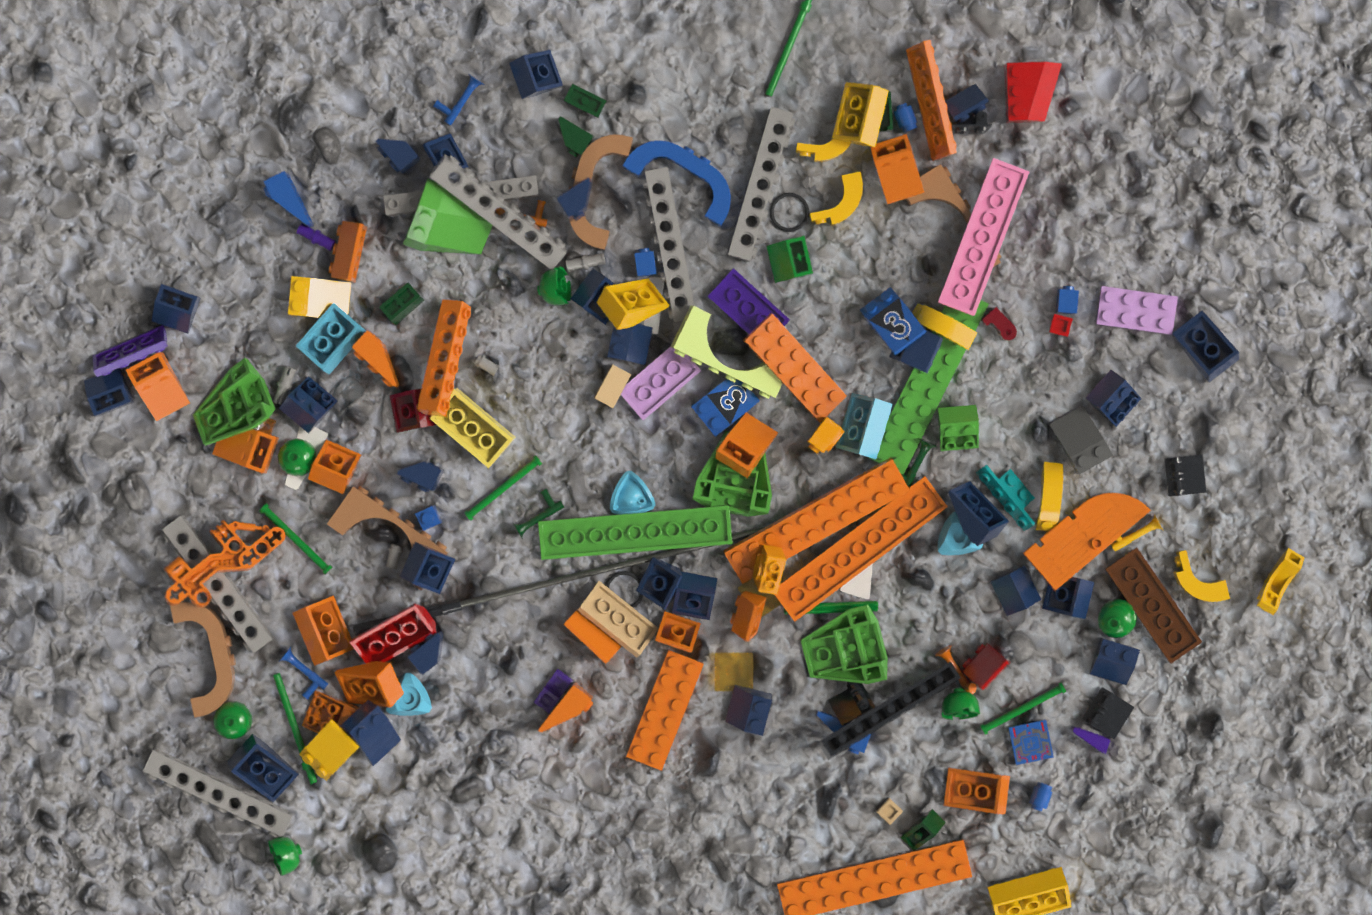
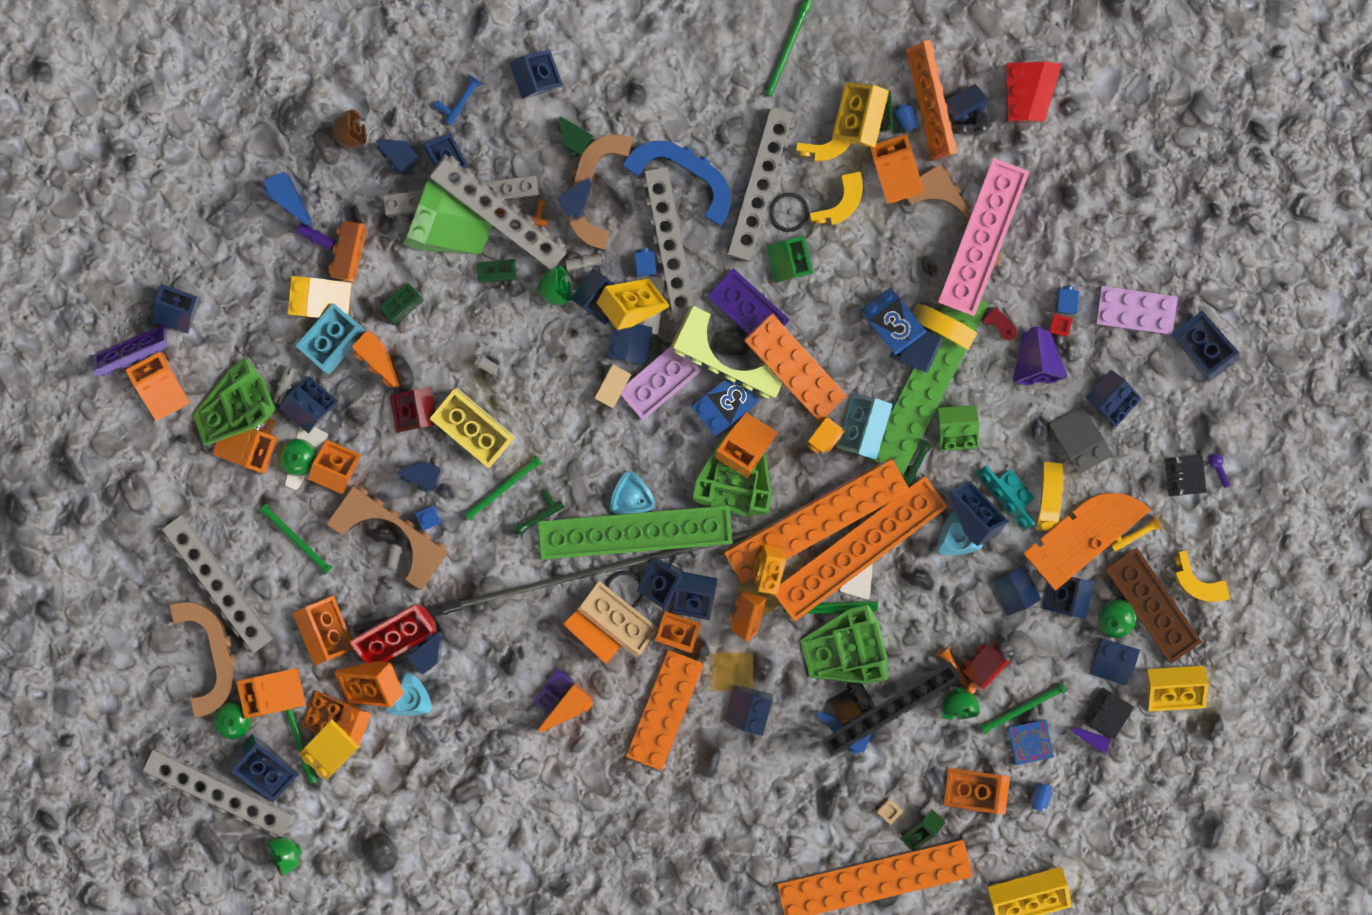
(108, 392): dark blue slope -> none
(192, 580): orange beam -> none
(271, 693): none -> orange slope
(316, 679): blue piece -> none
(348, 130): none -> reddish brown cylinder
(371, 732): dark blue slope -> none
(427, 567): dark blue slope -> none
(440, 348): orange brick -> none
(496, 271): none -> dark green hinge
(585, 101): dark green plate -> none
(1038, 359): none -> dark purple slope
(1176, 688): none -> yellow slope
(1216, 462): none -> dark purple bar
(1278, 580): yellow arch -> none

